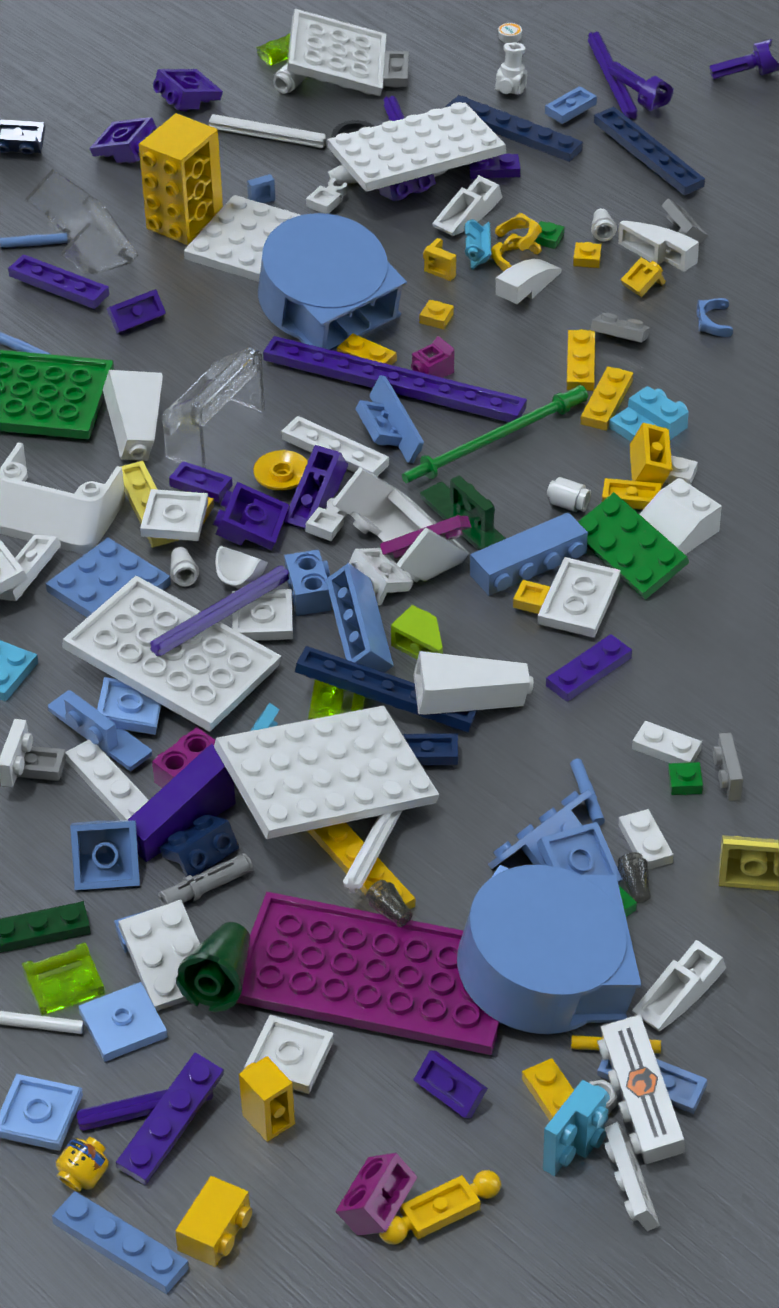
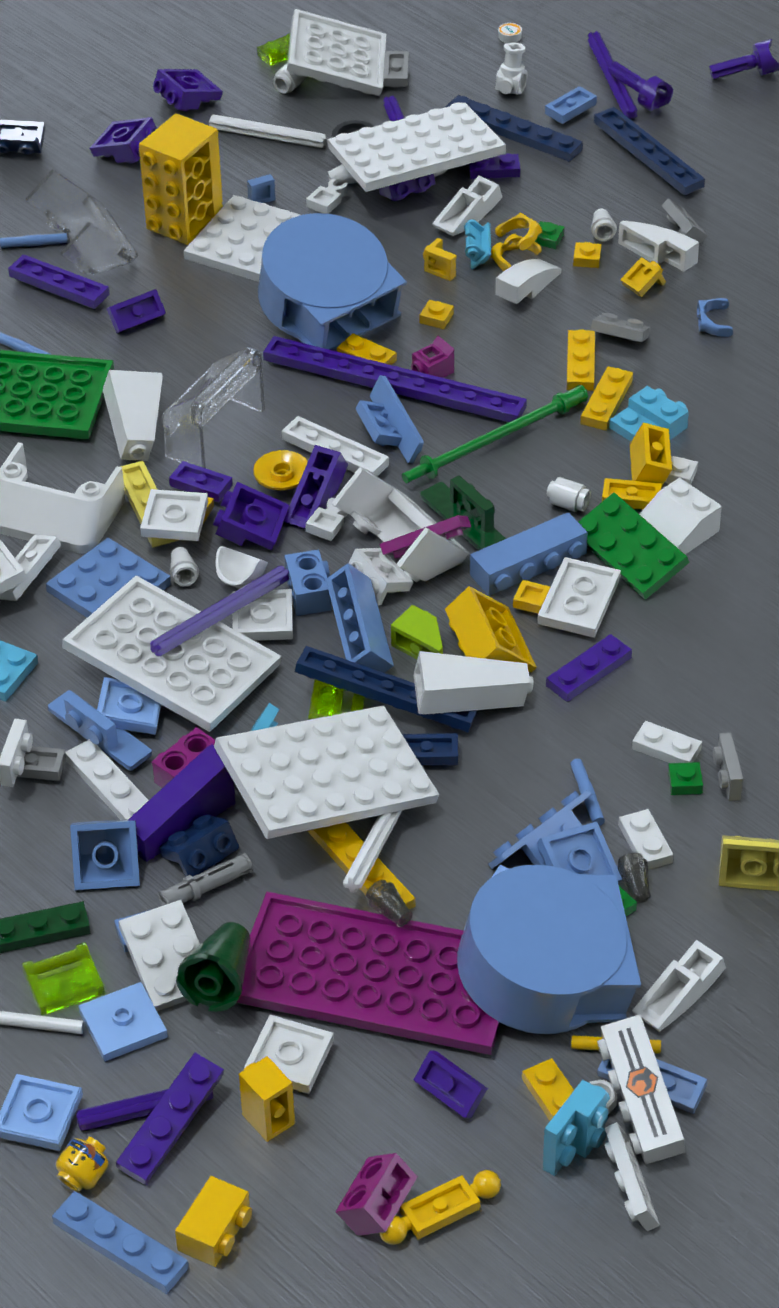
(487, 629): none -> yellow slope

